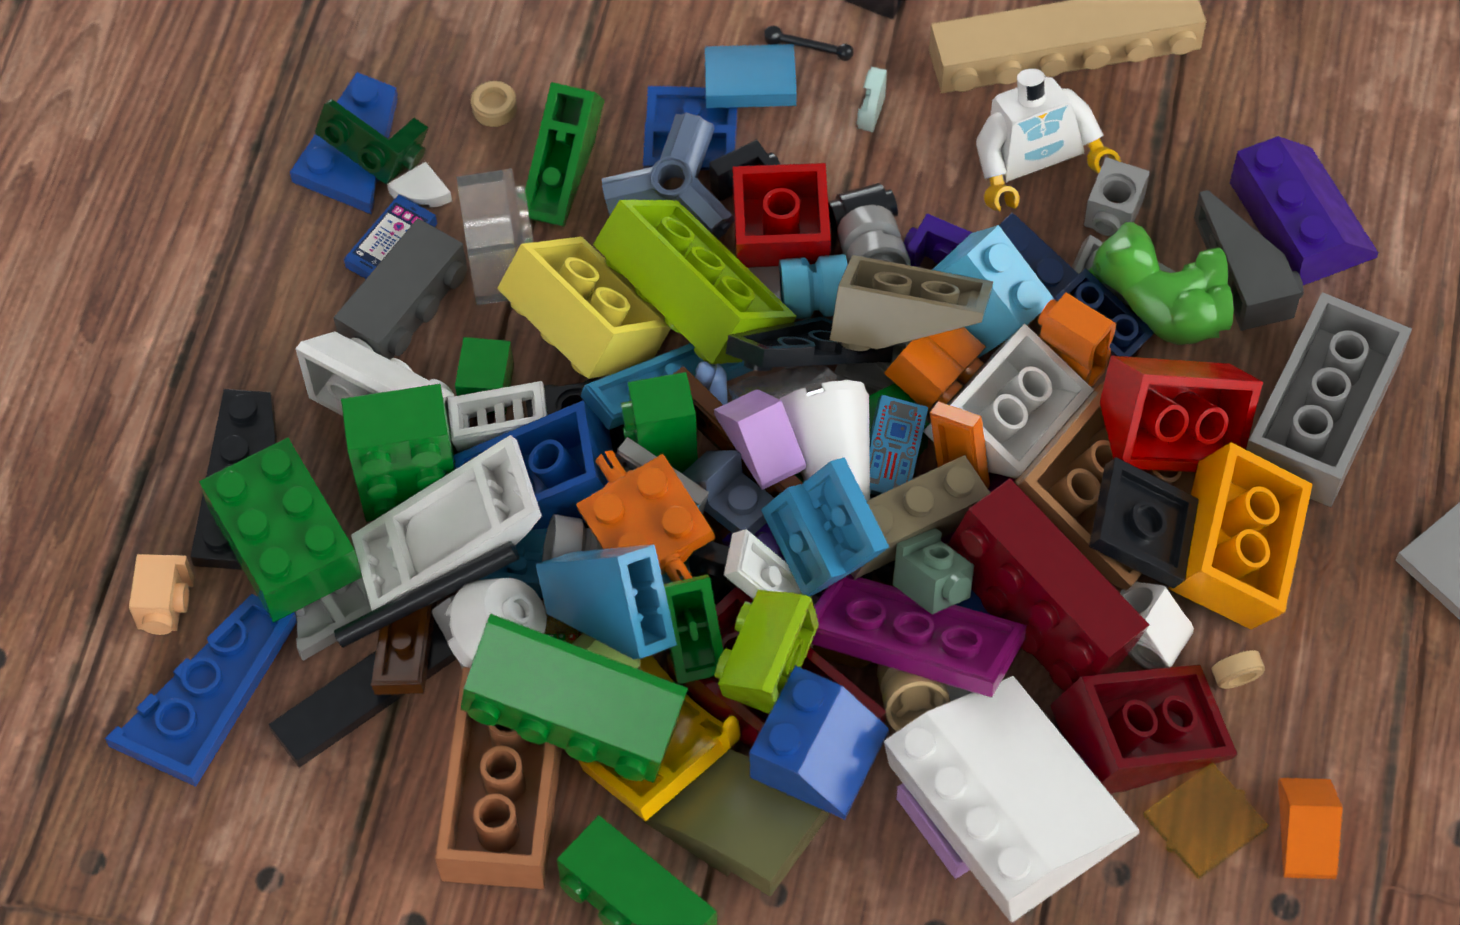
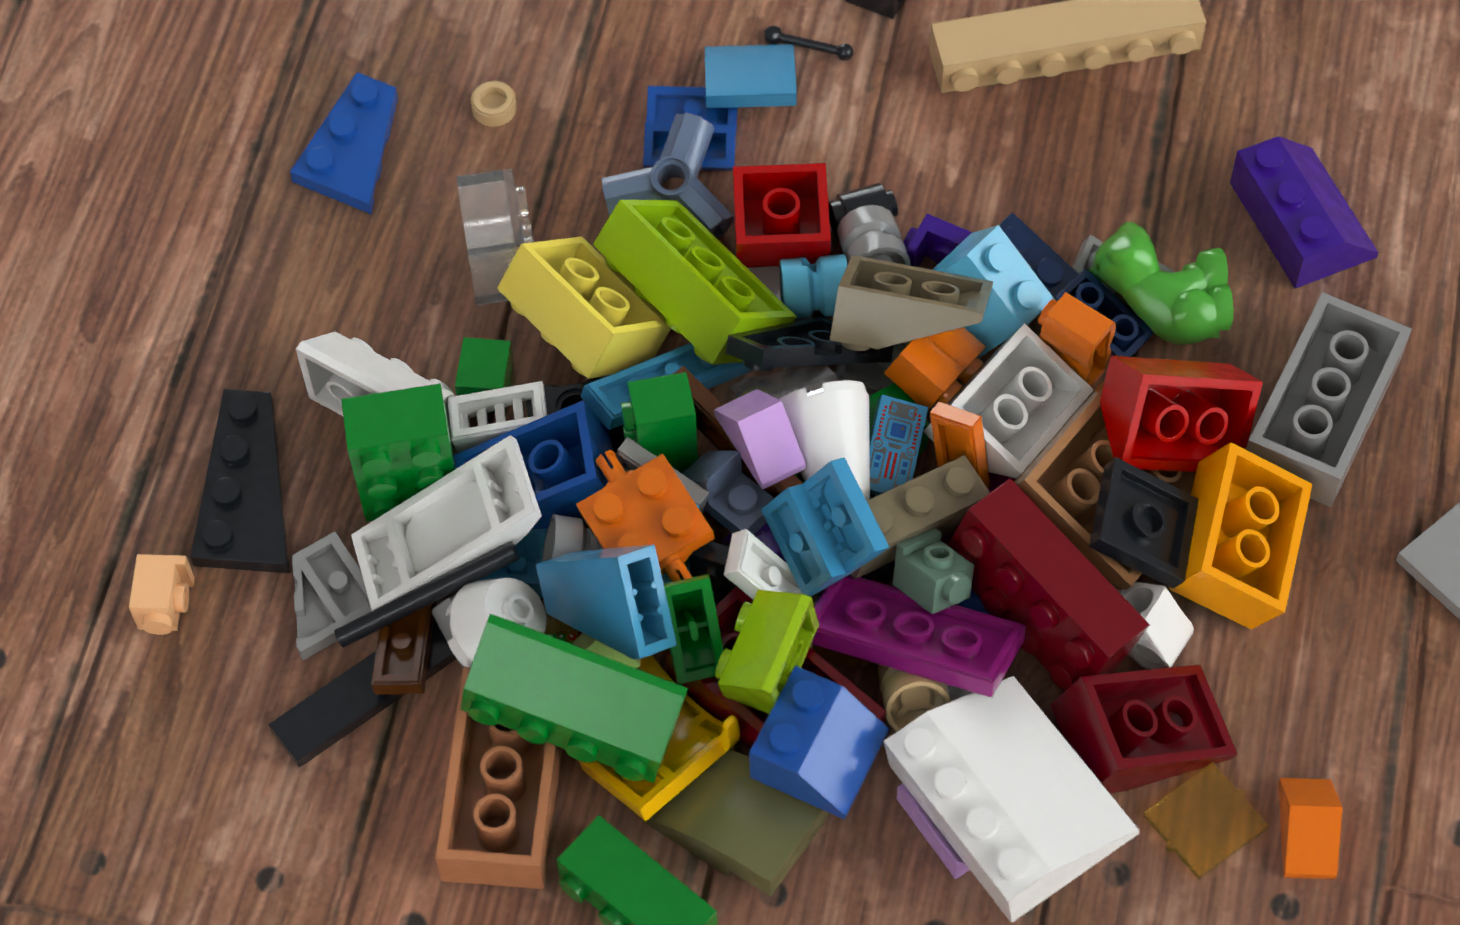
(198, 707): blue wing -> none
(281, 529): green brick -> none
(368, 147): dark green bracket -> none
(385, 234): tile -> none
(403, 290): dark grey brick -> none
(421, 187): white tile -> none
(562, 151): green slope -> none
(714, 379): light blue arm -> none
(722, 168): black bracket -> none
(875, 95): light aqua tile -> none
(1034, 130): white torso -> none
(1120, 184): light grey brick -> none
(1238, 669): tan tile -> none
(1258, 272): dark grey slope -> none

